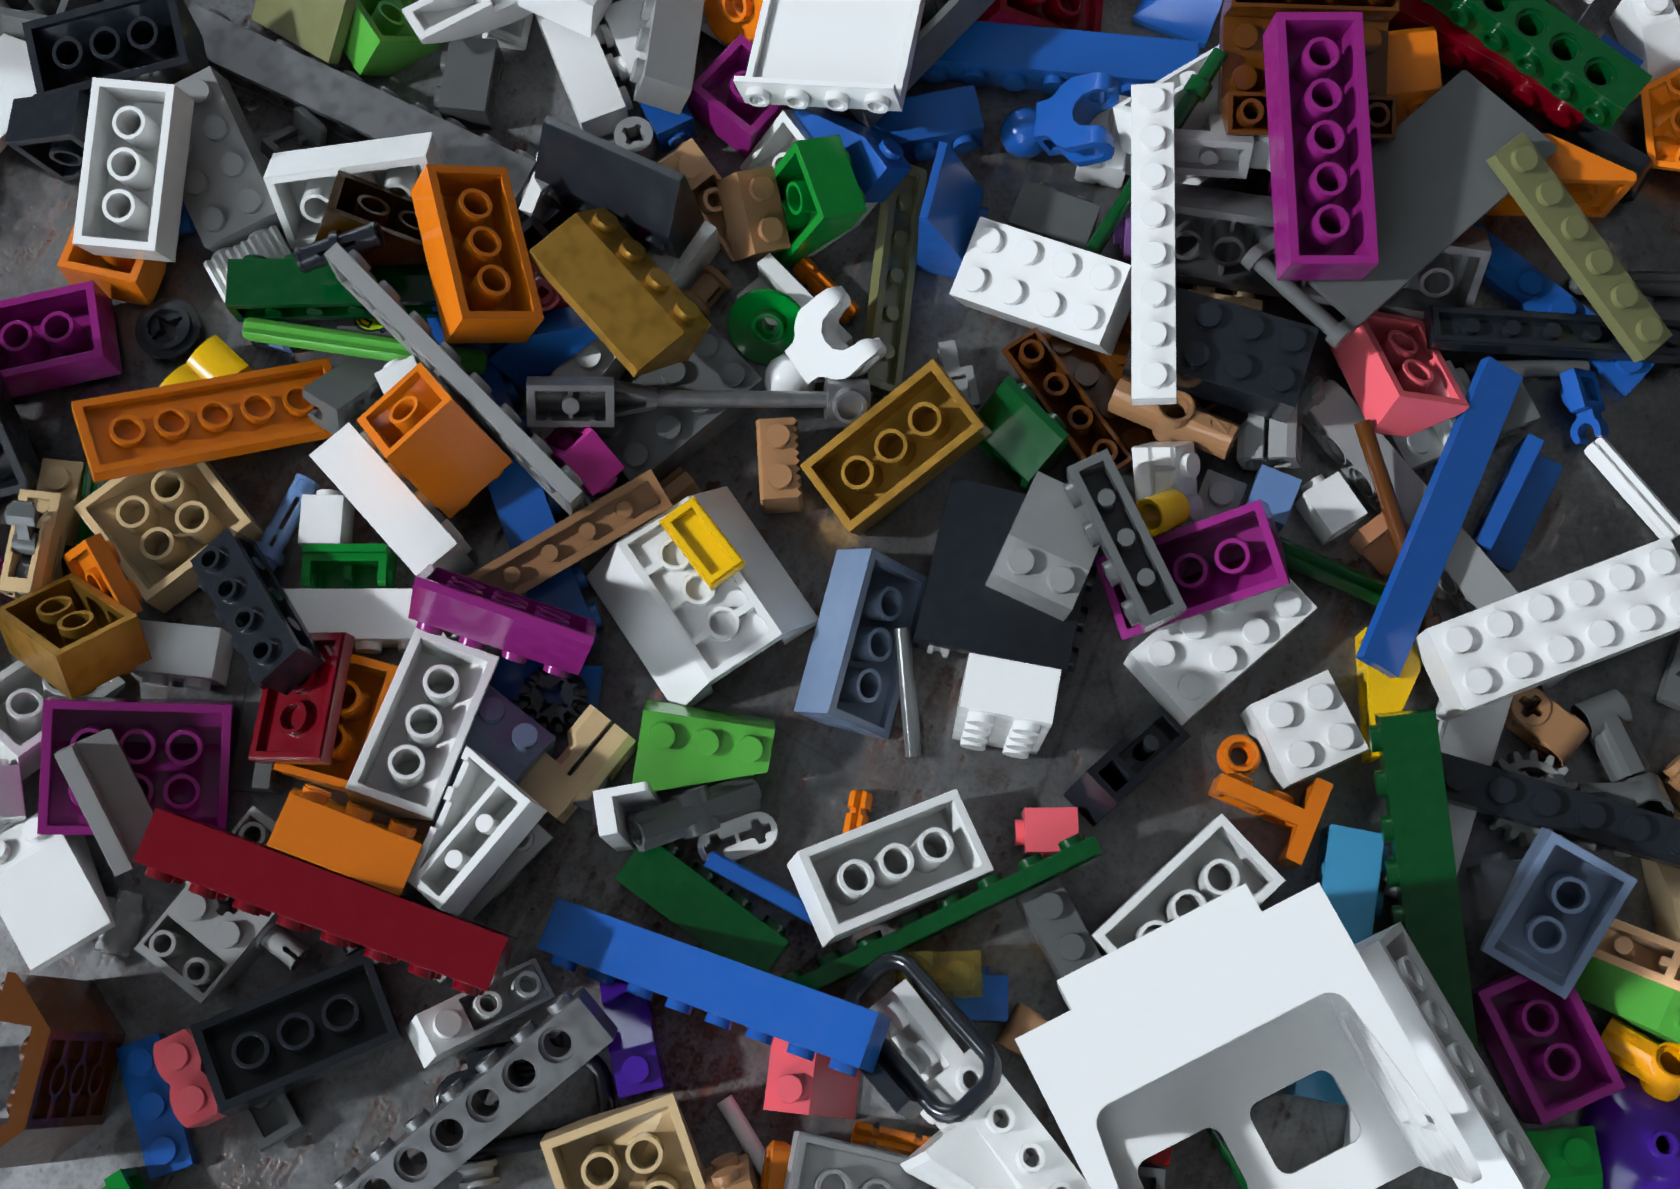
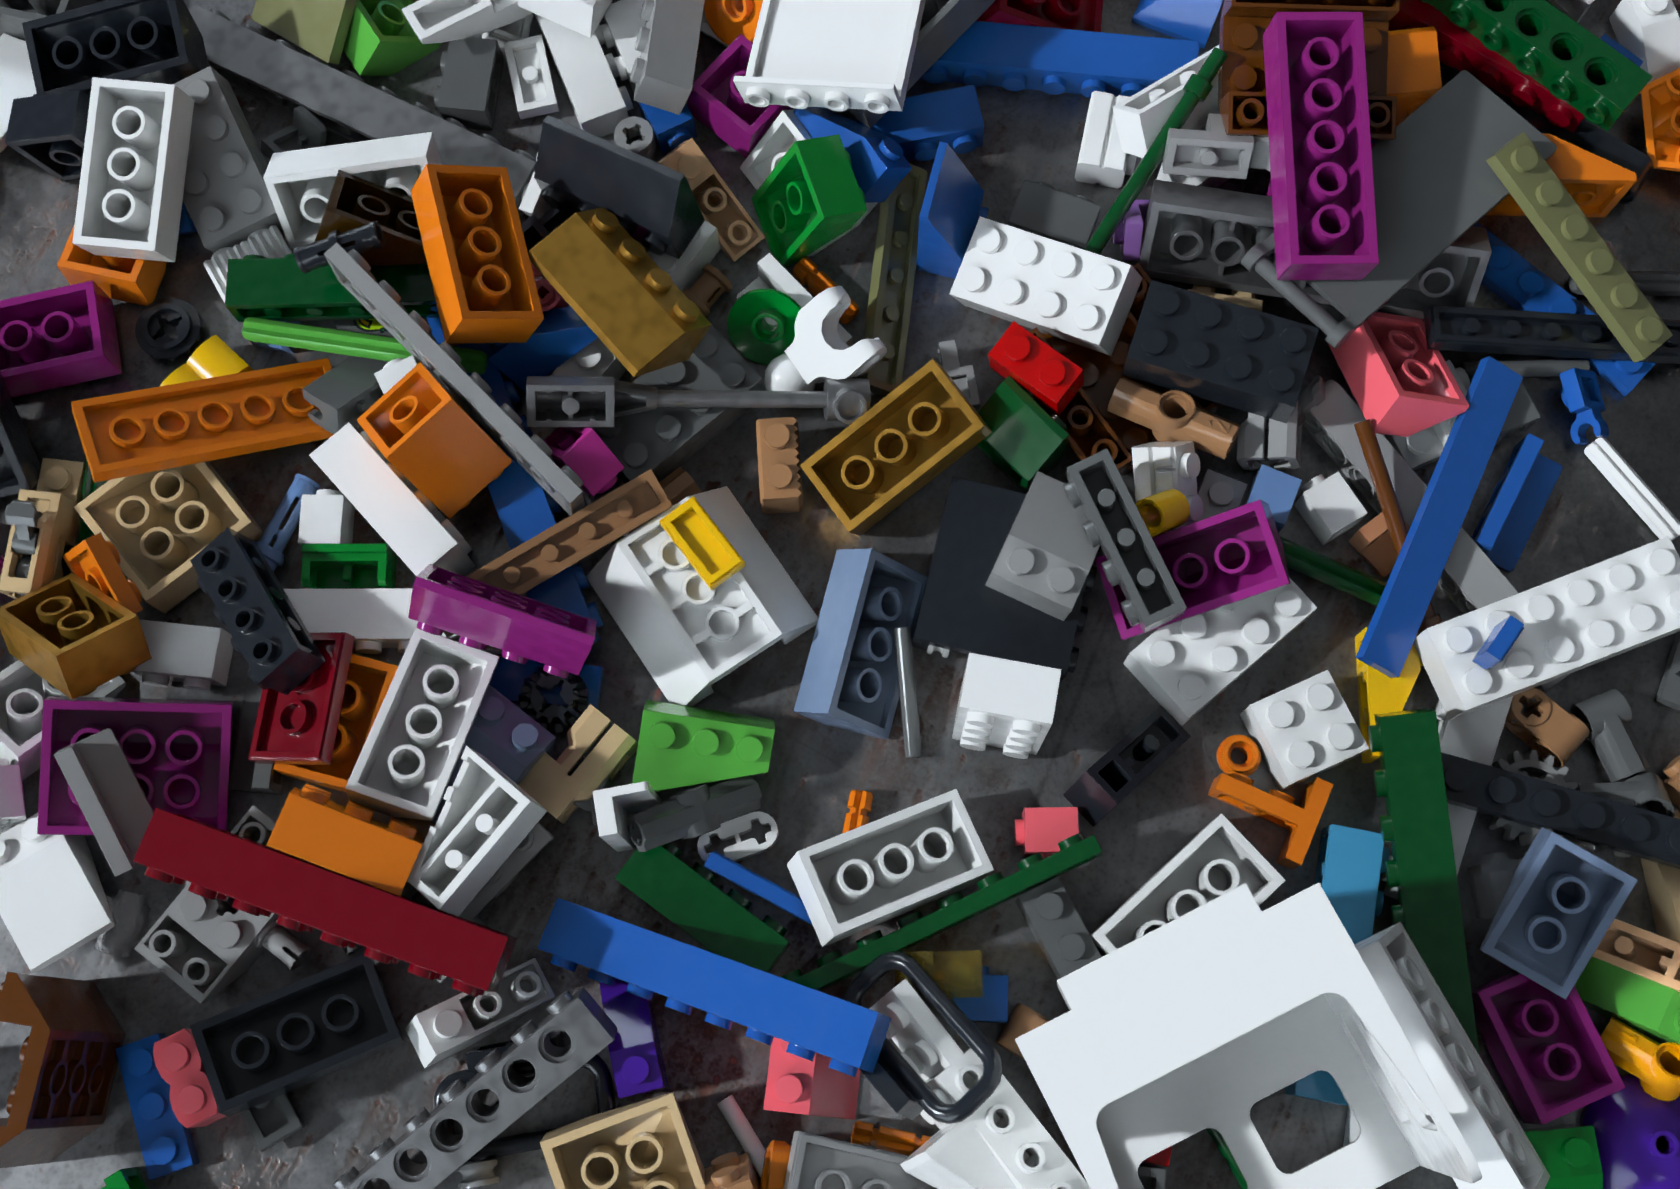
(531, 77): none -> white plate
(753, 213): medium nougat brick -> none
(1036, 368): none -> red brick
(1064, 122): blue piece -> none
(1153, 245): white plate -> none
(1498, 643): none -> blue tile

